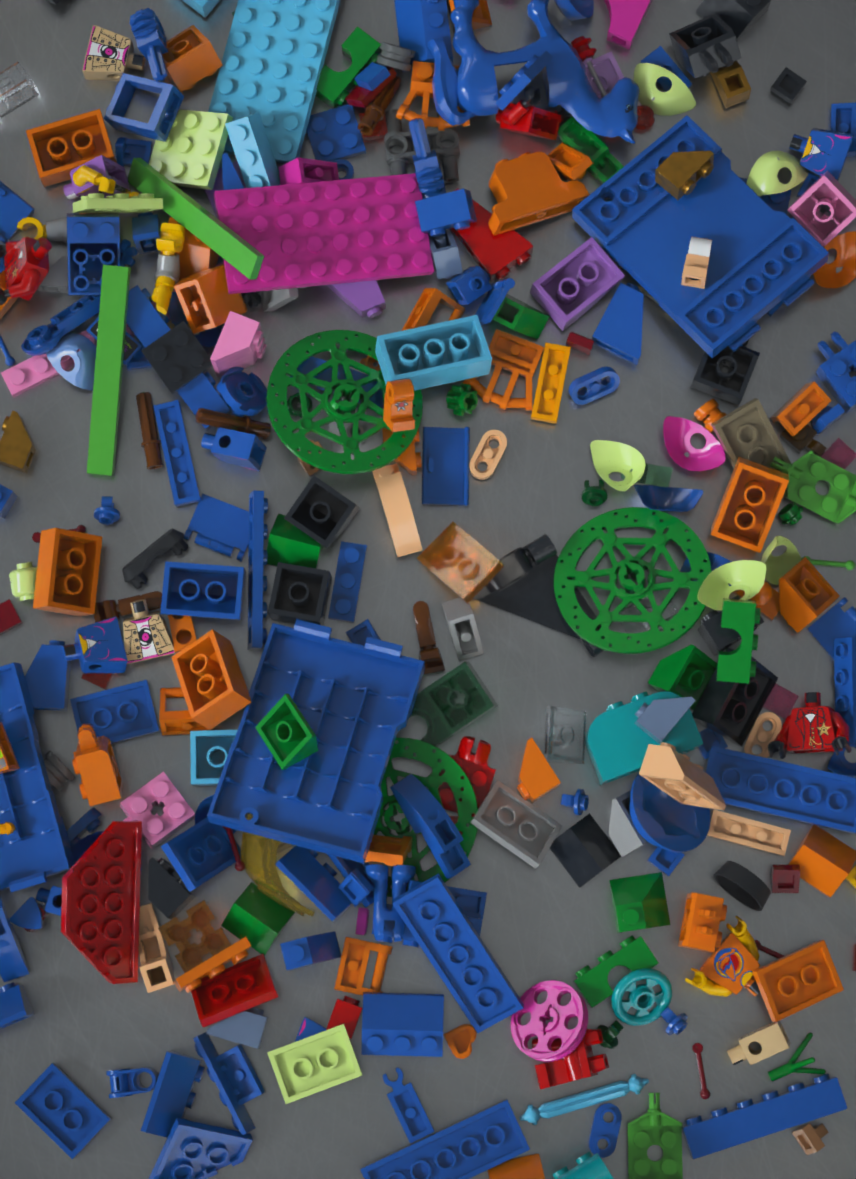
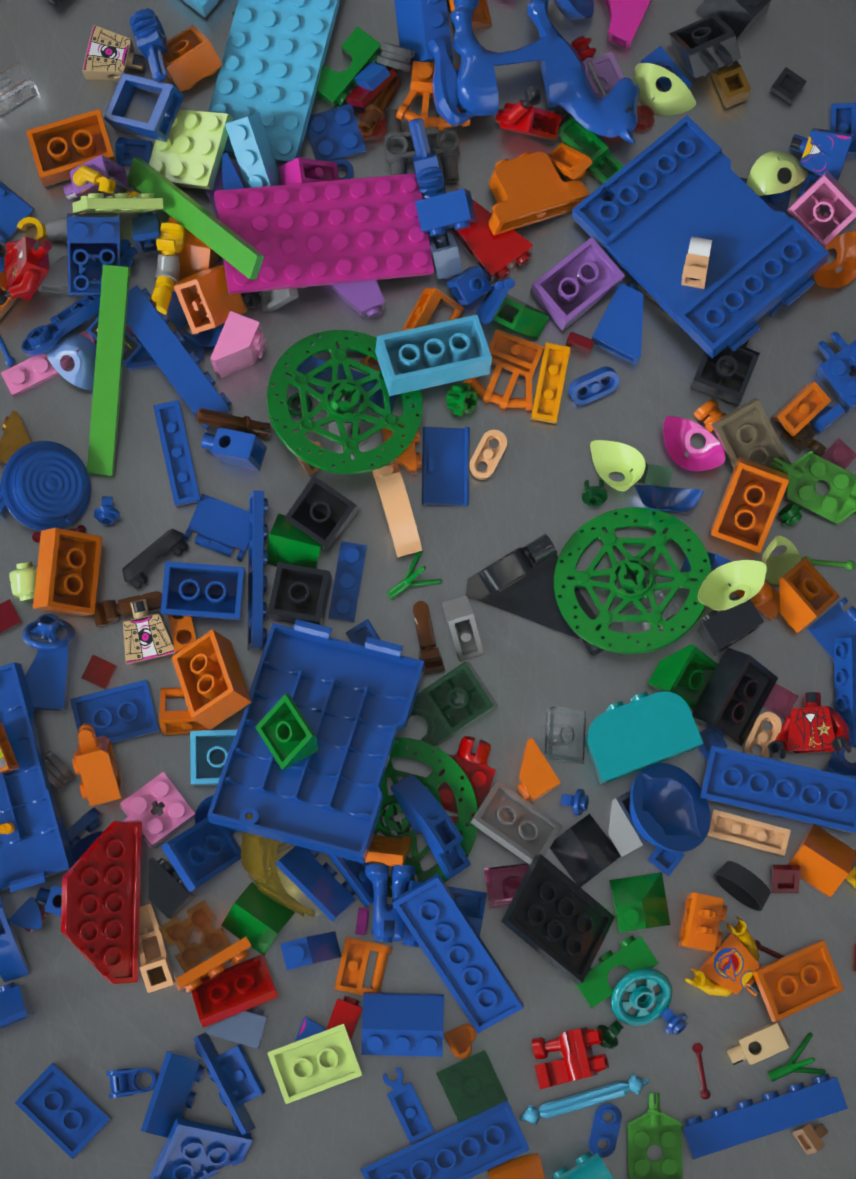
(45, 486): none -> blue piece
(47, 627): none -> blue piece
(98, 648): blue torso -> none
(149, 431): reddish brown axle -> none
(177, 357): black plate -> none
(232, 387): blue plate -> none
(239, 865): dark red hinge -> none
(356, 887): blue tile -> none
(399, 405): orange leg -> none
(408, 581): none -> green plant
(460, 562): clear orange plate -> none
(471, 1086): none -> clear green brick
(503, 883): none -> clear pink slope
(522, 79): blue plate -> none
(556, 1029): dark pink wedge -> none
(558, 919): none -> black plate
(662, 716): sand blue slope -> none
(680, 777): light nougat slope -> none
(682, 171): pearl gold slope -> none
(737, 664): green arch -> none

